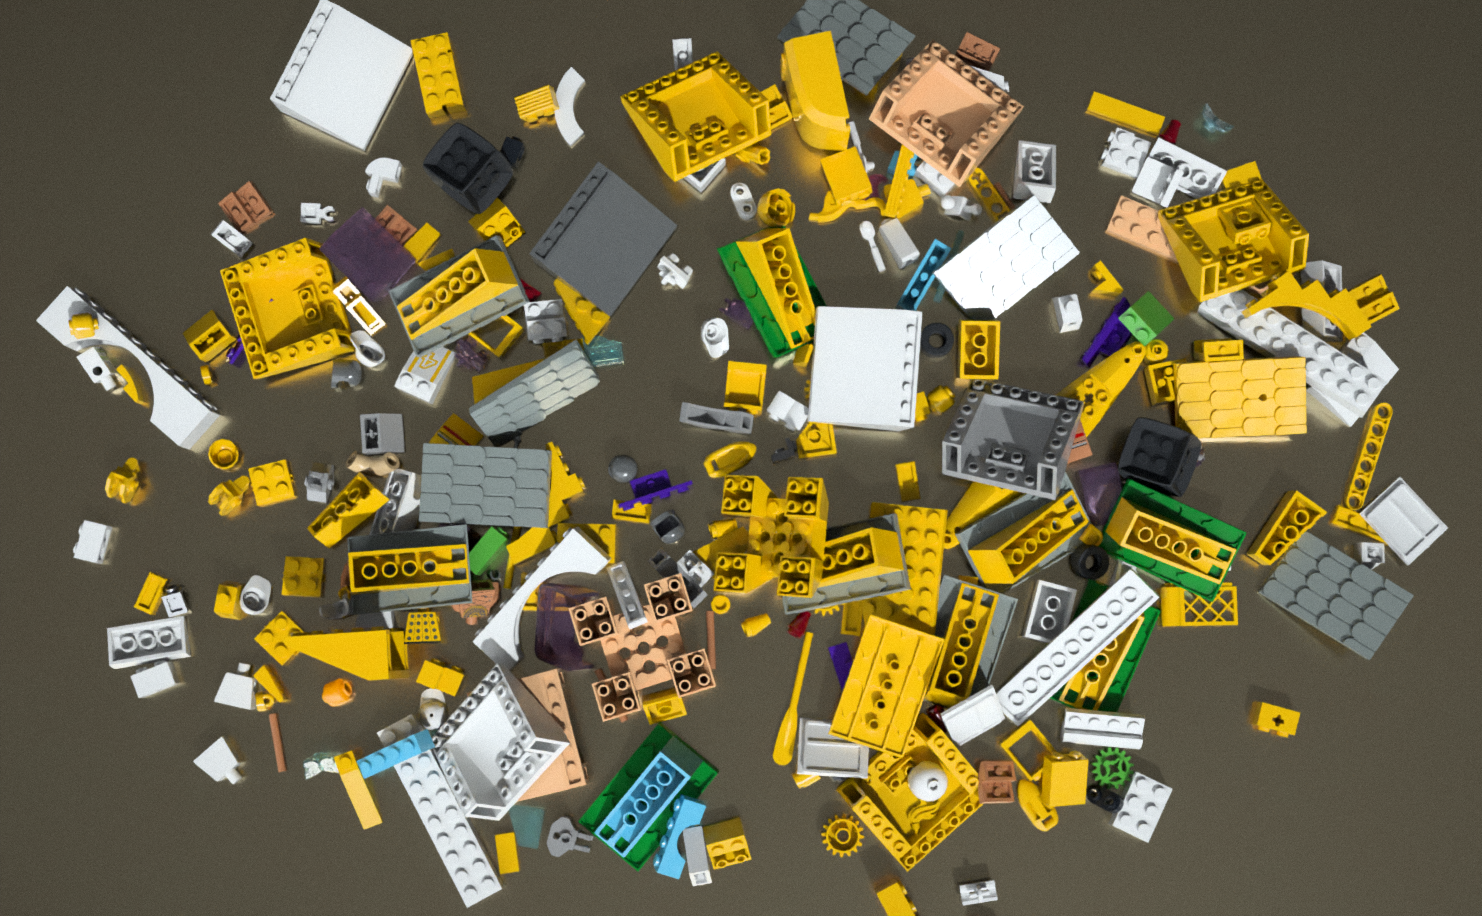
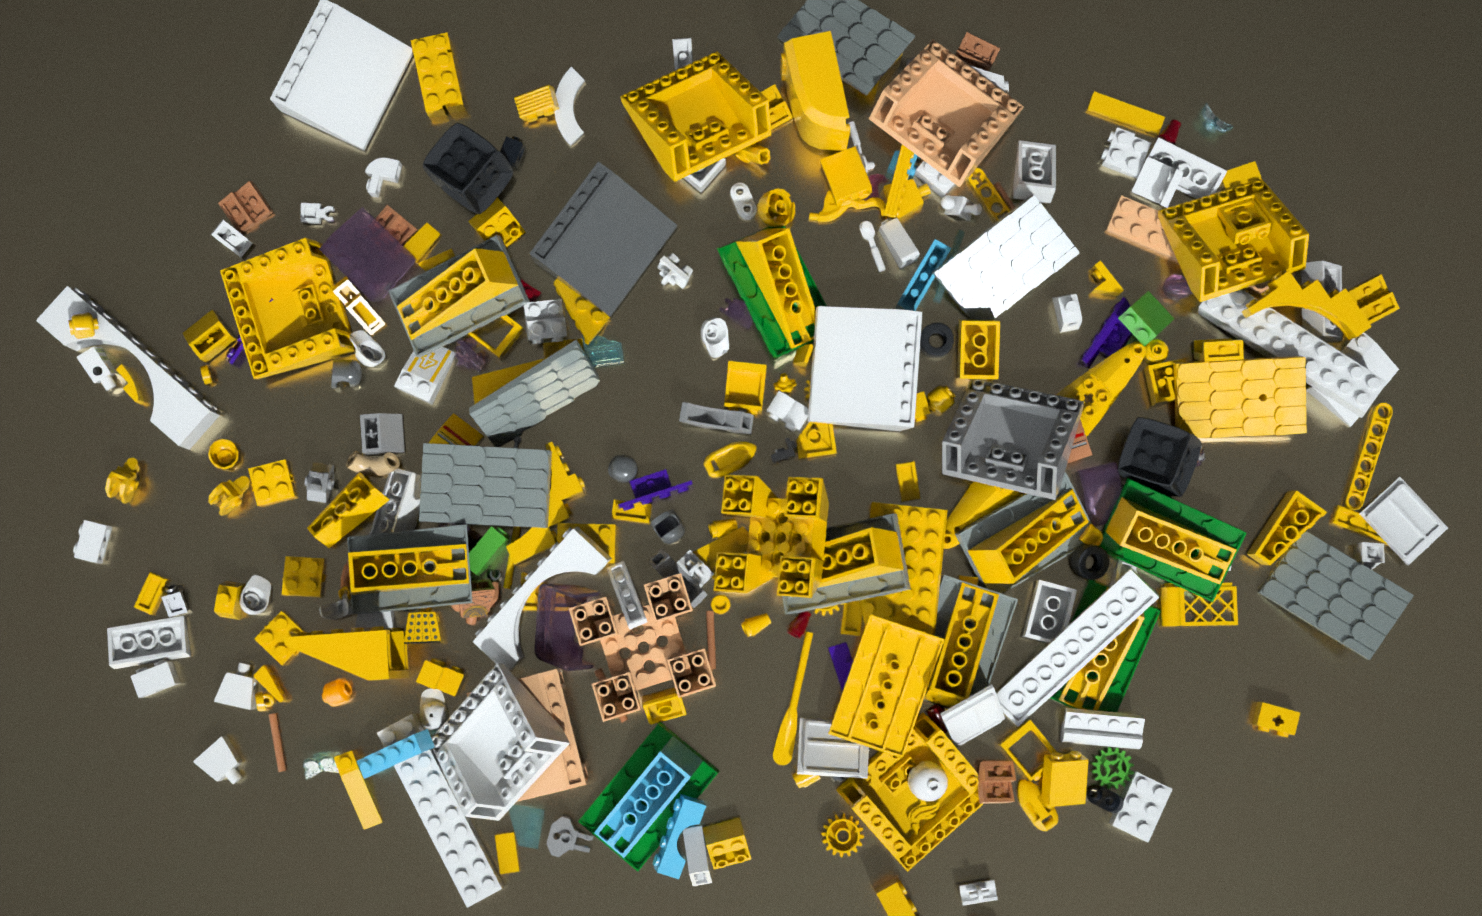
(785, 384): none -> yellow plant
(1176, 287): none -> piece

